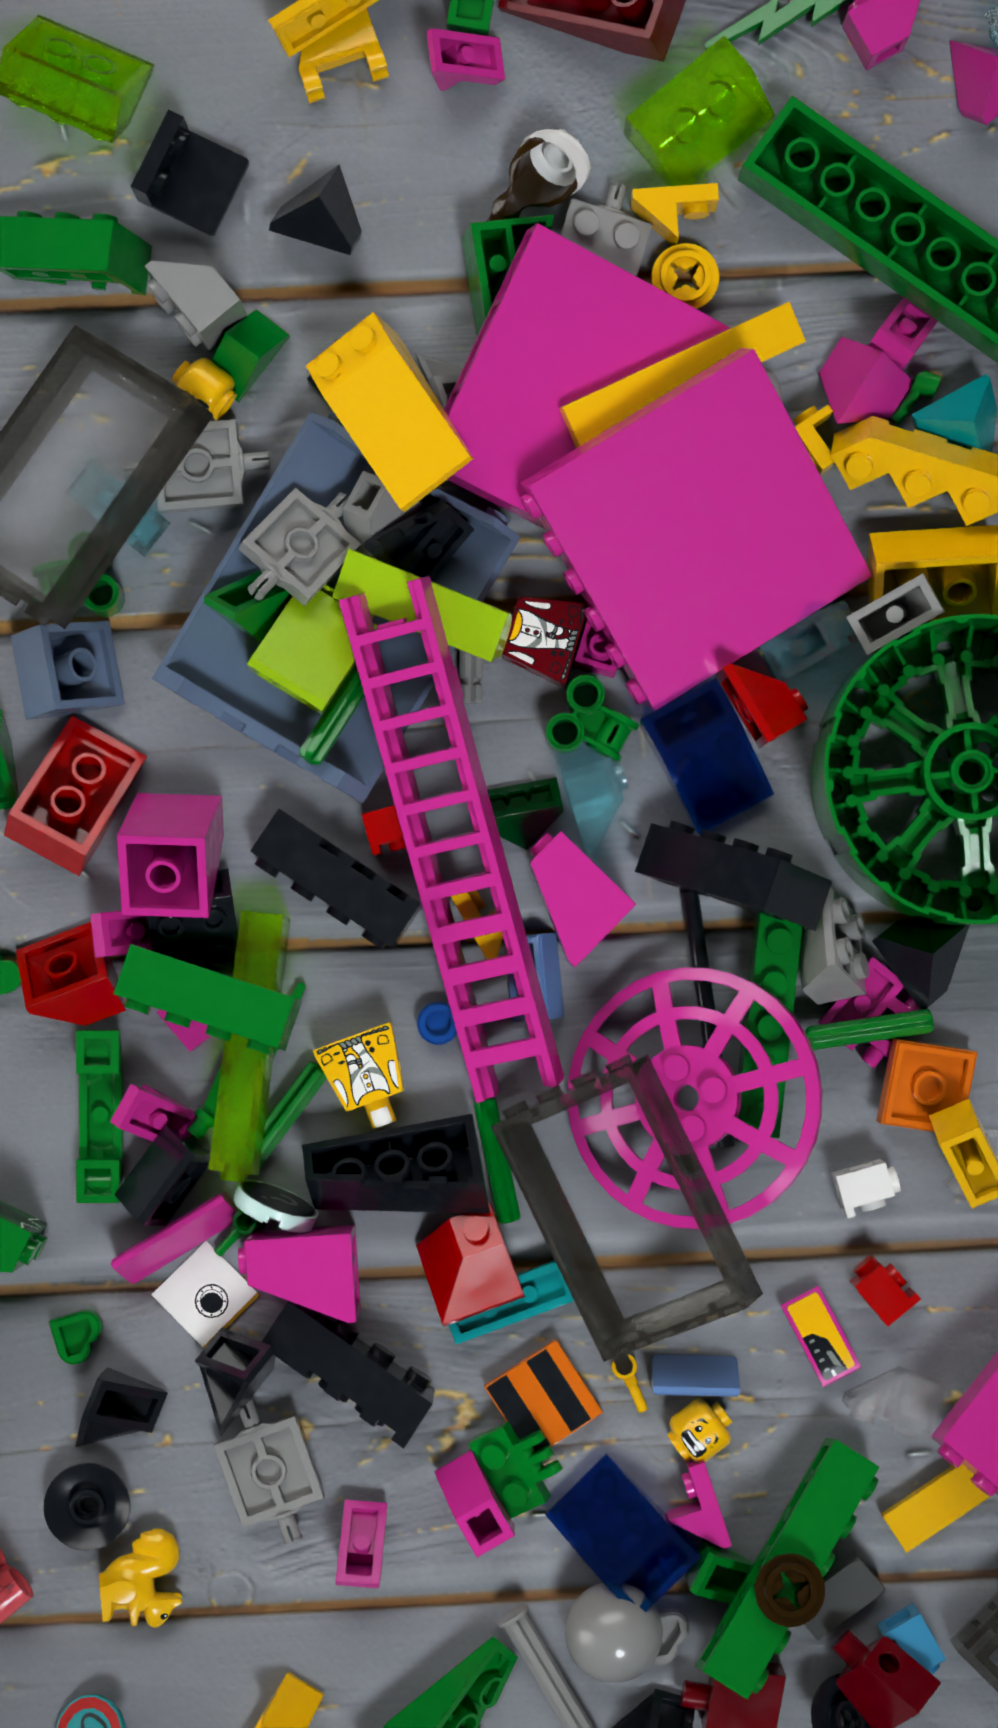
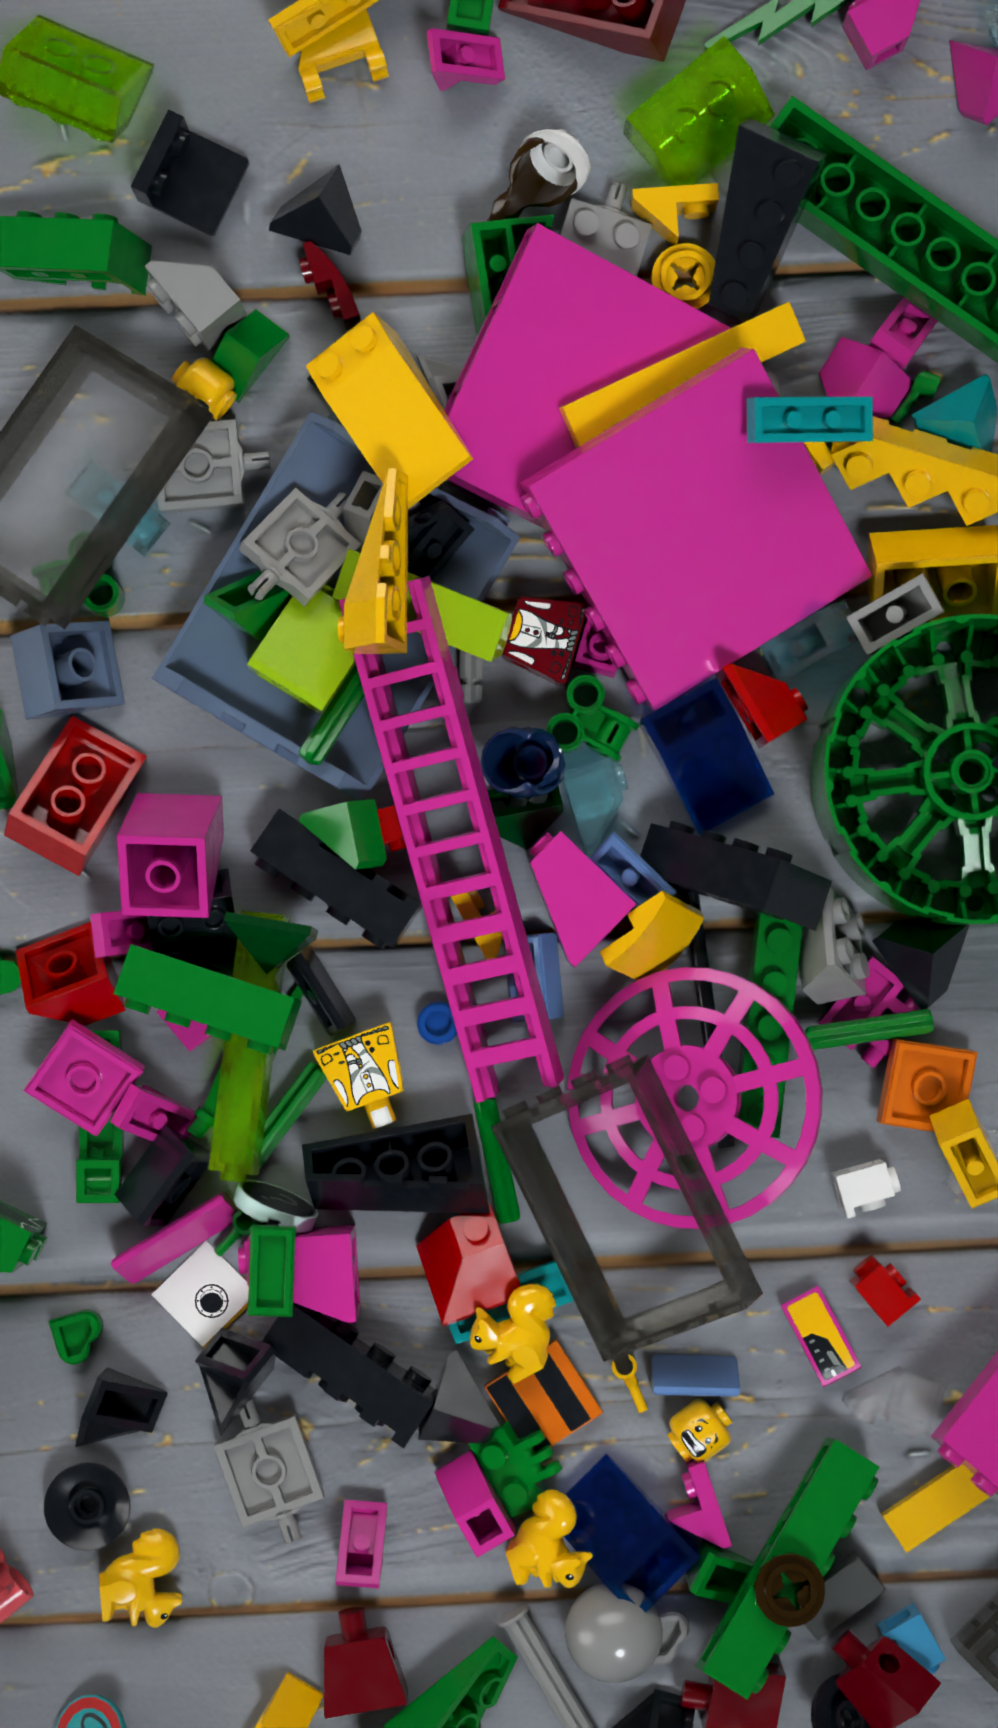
(84, 1078): none -> dark pink tile
(270, 940): none -> dark green slope
(272, 1270): none -> green tile
(320, 991): none -> black slope
(326, 277): none -> dark red slope
(350, 831): none -> green slope
(361, 1668): none -> dark red torso
(378, 591): none -> yellow wedge
(458, 1408): none -> black slope
(522, 1337): none -> yellow animal
(523, 762): none -> dark blue piece
(541, 1546): none -> yellow animal
(629, 870): none -> medium blue slope
(659, 937): none -> yellow slope
(762, 208): none -> black wedge
(809, 419): none -> teal plate

